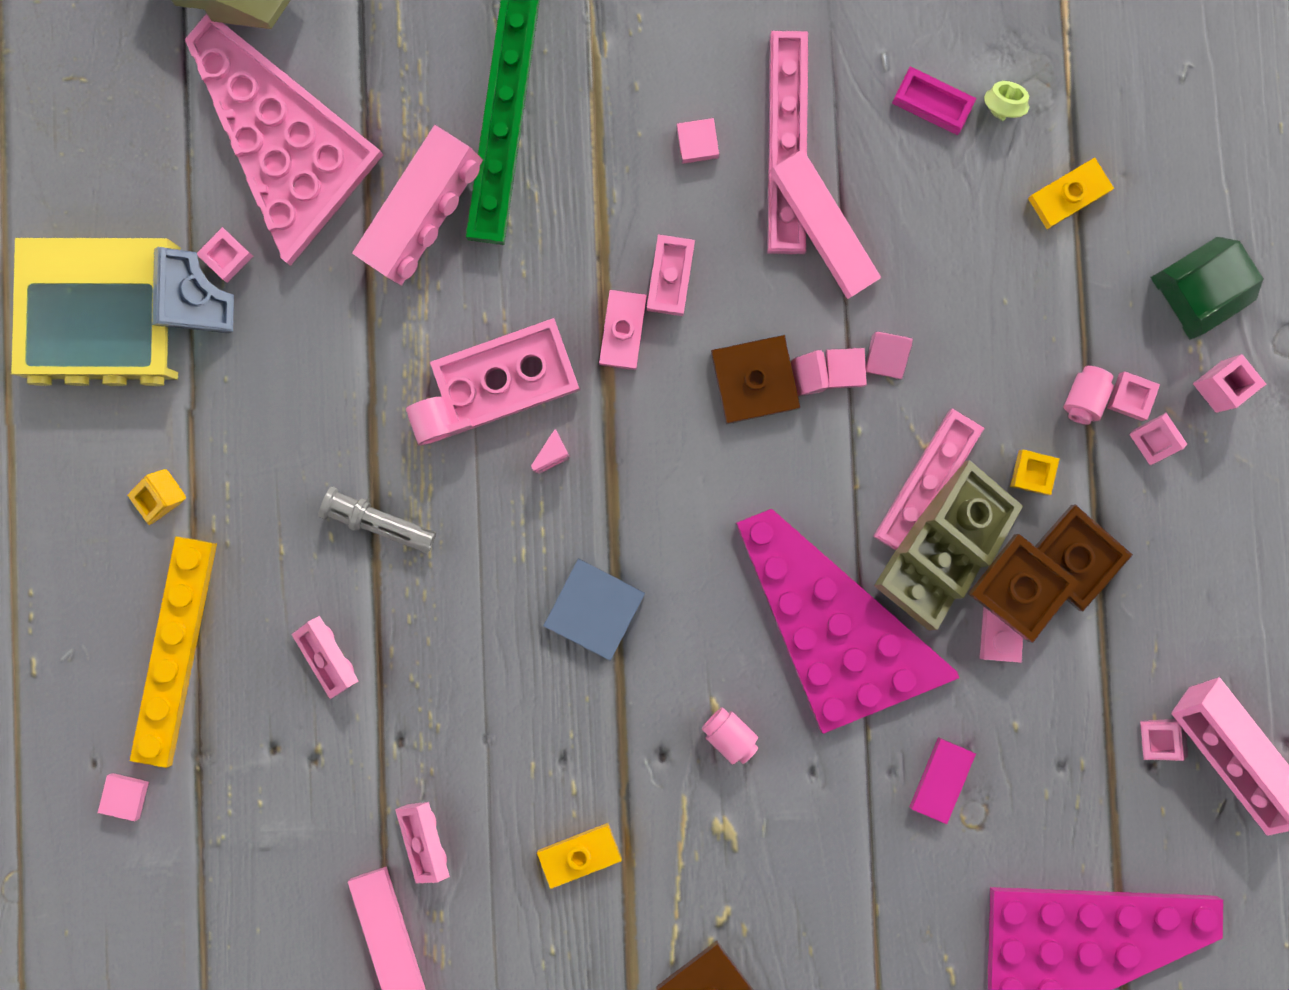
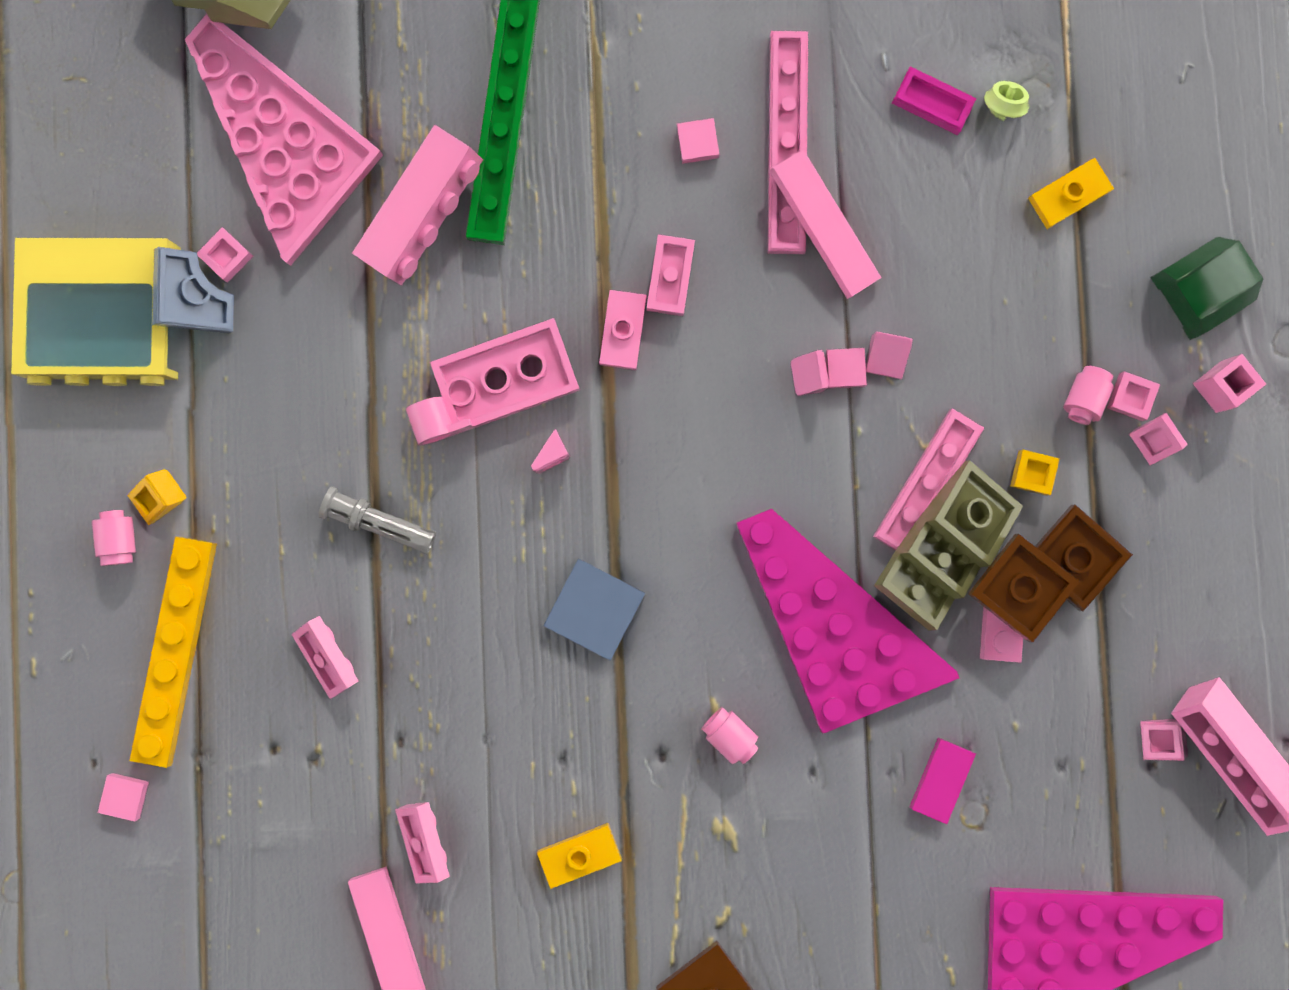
(113, 538): none -> bright pink brick
(755, 379): reddish brown plate -> none

